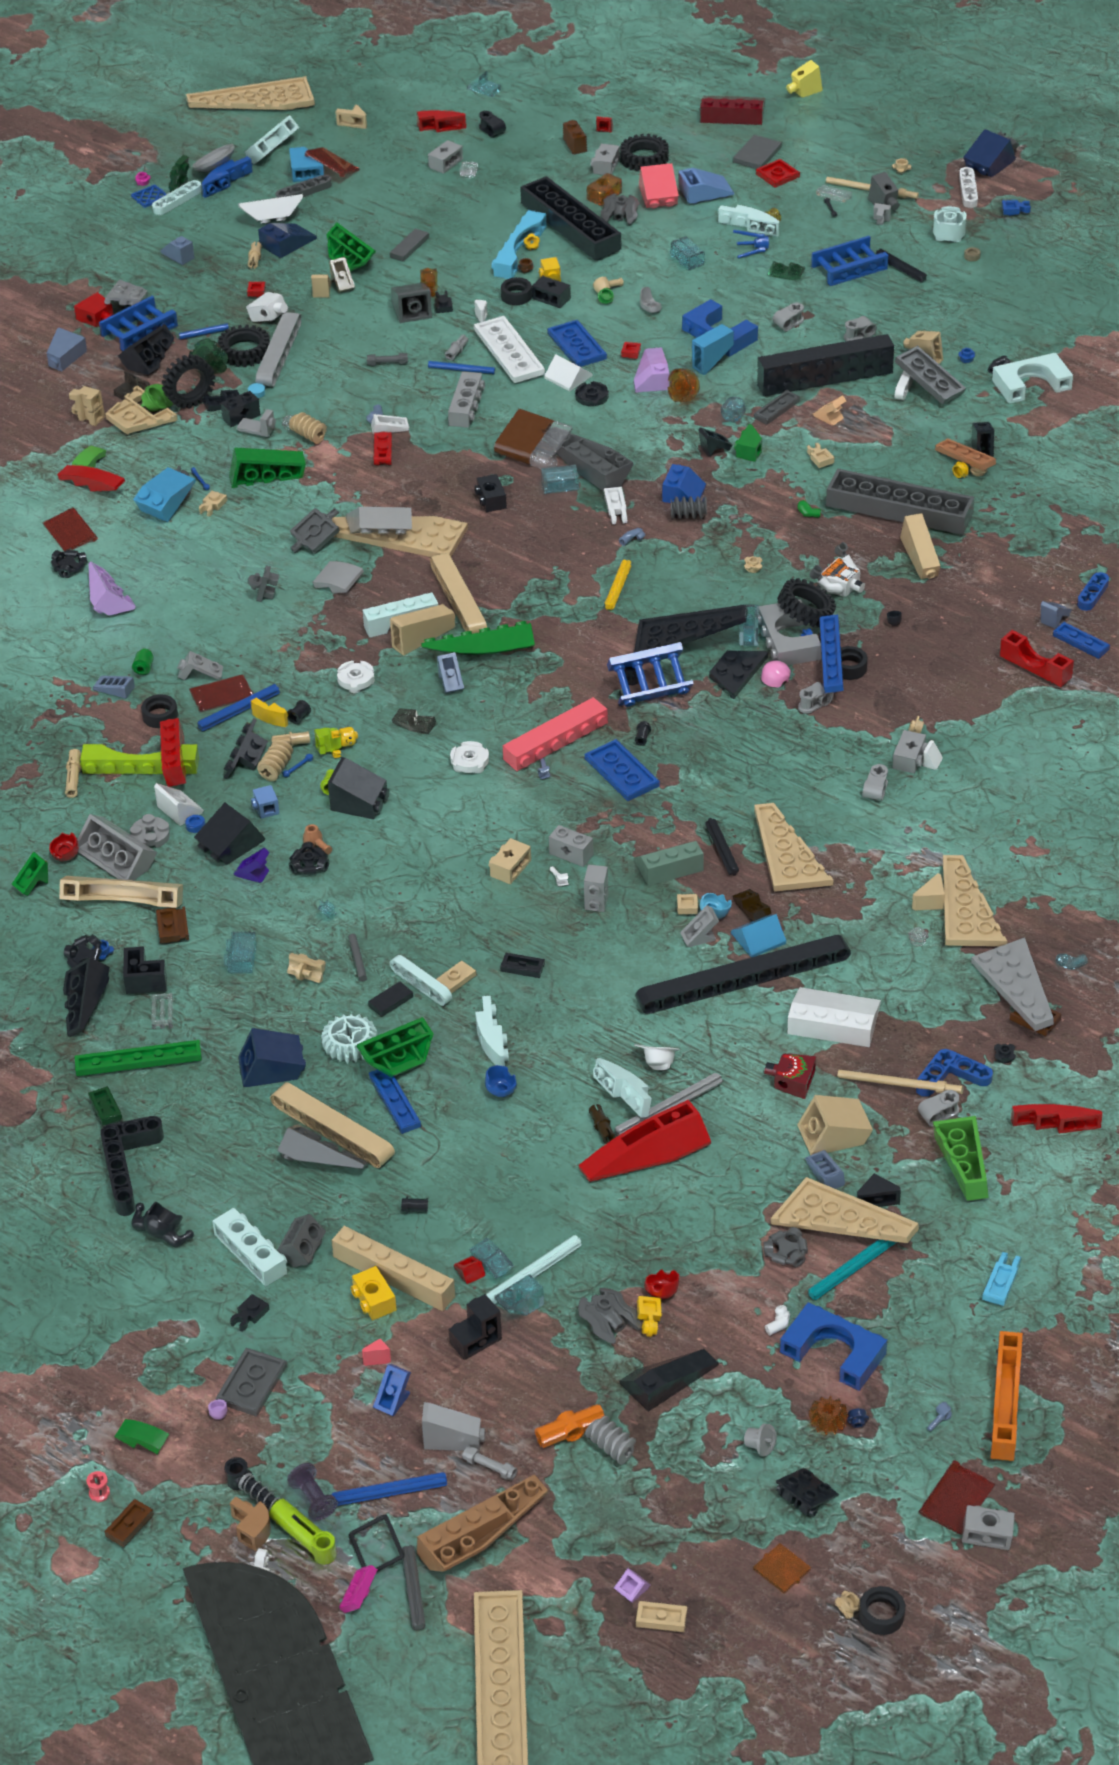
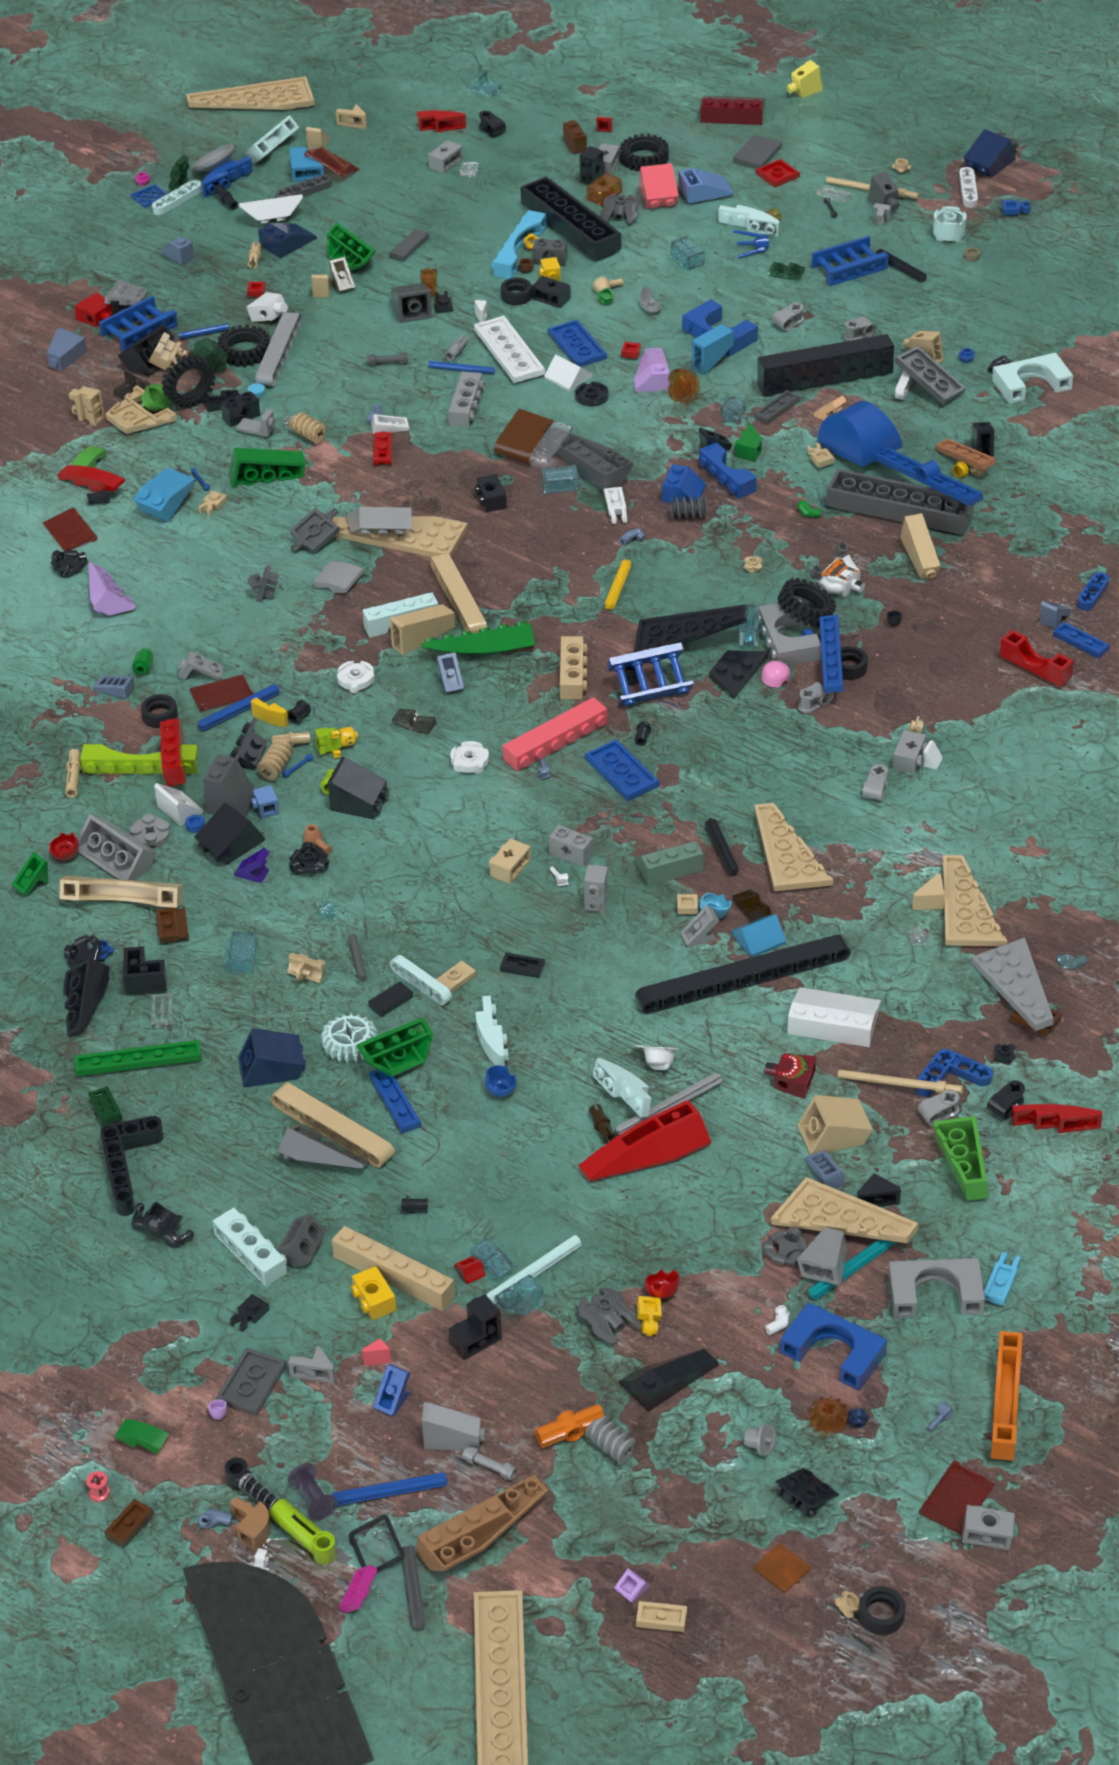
(98, 497): none -> black pin
(166, 352): none -> tan hips
(215, 1517): none -> sand blue arm
(226, 197): none -> black pin
(227, 784): none -> dark grey slope
(312, 1369): none -> light grey slope
(316, 138): none -> tan slope
(542, 248): none -> dark grey brick
(572, 668): none -> tan brick
(591, 165): none -> black brick
(737, 481): none -> blue arch
(824, 1257): none -> light grey slope
(867, 435): none -> blue plate
(960, 1274): none -> light grey arch
(1008, 1096): none -> black piece

